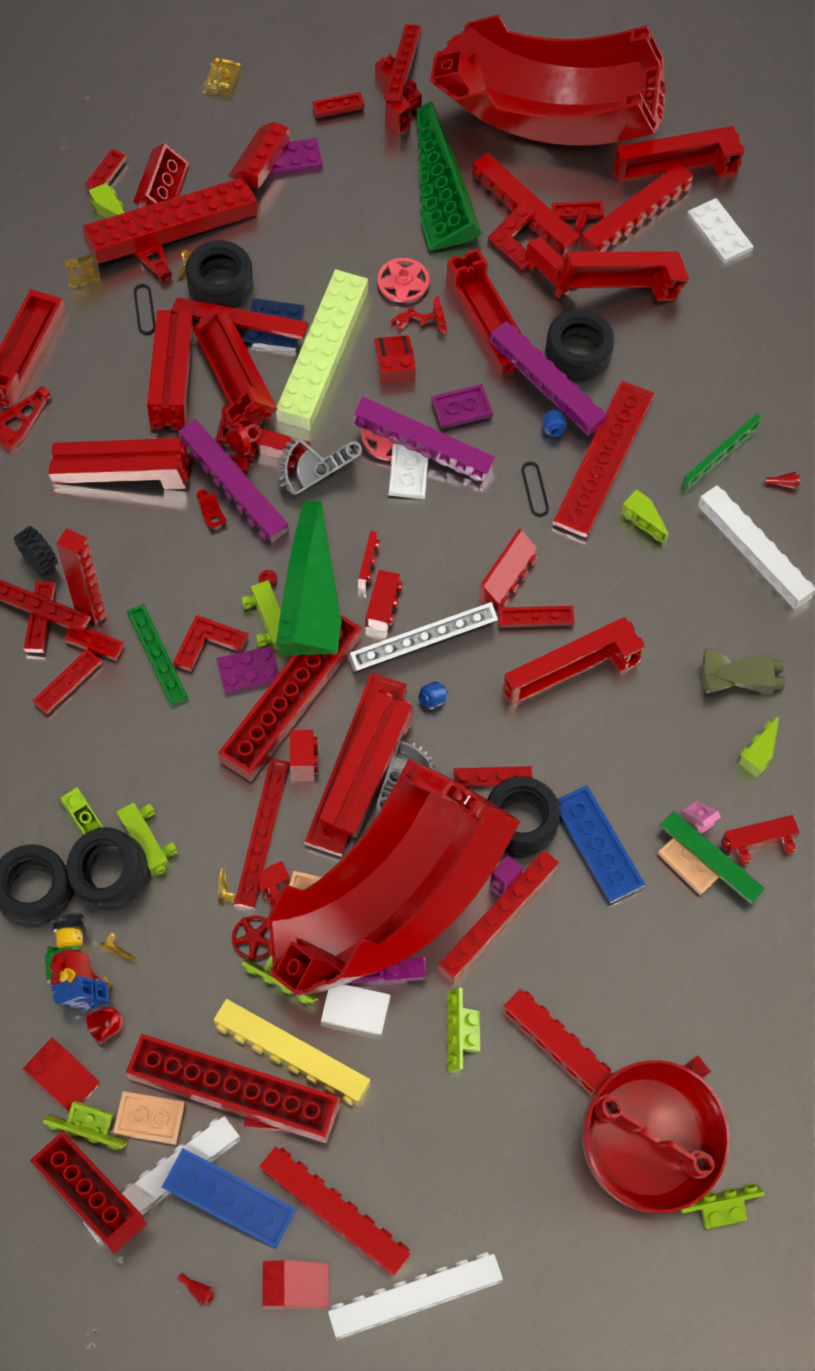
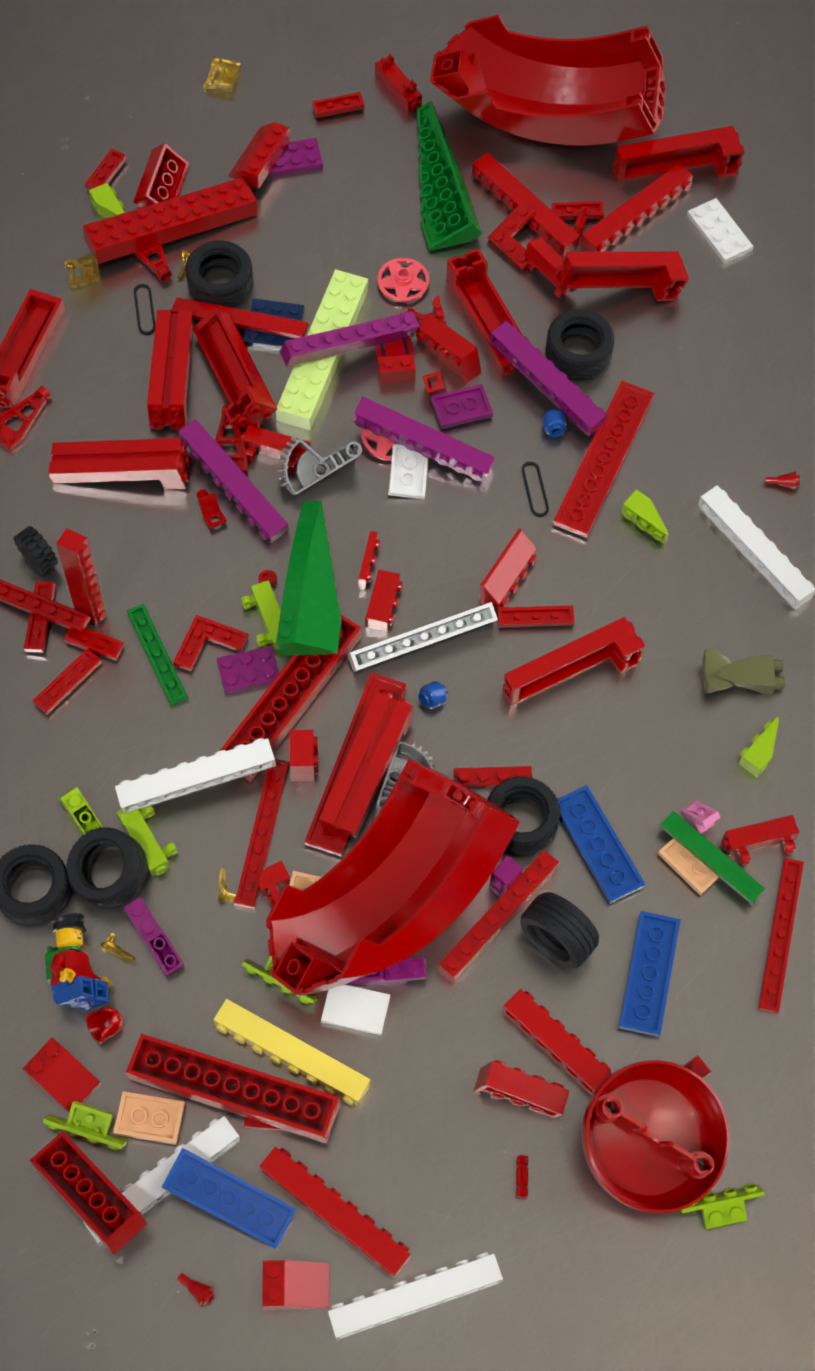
(153, 936): none -> magenta slope
(195, 776): none -> white brick
(239, 439): red tile -> none
(253, 937): red wheel -> none
(349, 338): none -> magenta brick
(398, 116): red brick -> none
(402, 63): red tile -> none
(434, 384): none -> red brick
(450, 348): none -> red wedge
(462, 1030): lime bracket -> none
(522, 1088): none -> red wedge
(522, 1176): none -> red axle
(559, 930): none -> black tyre
(649, 974): none -> blue plate
(721, 451): green tile -> none
(780, 936): none -> red tile

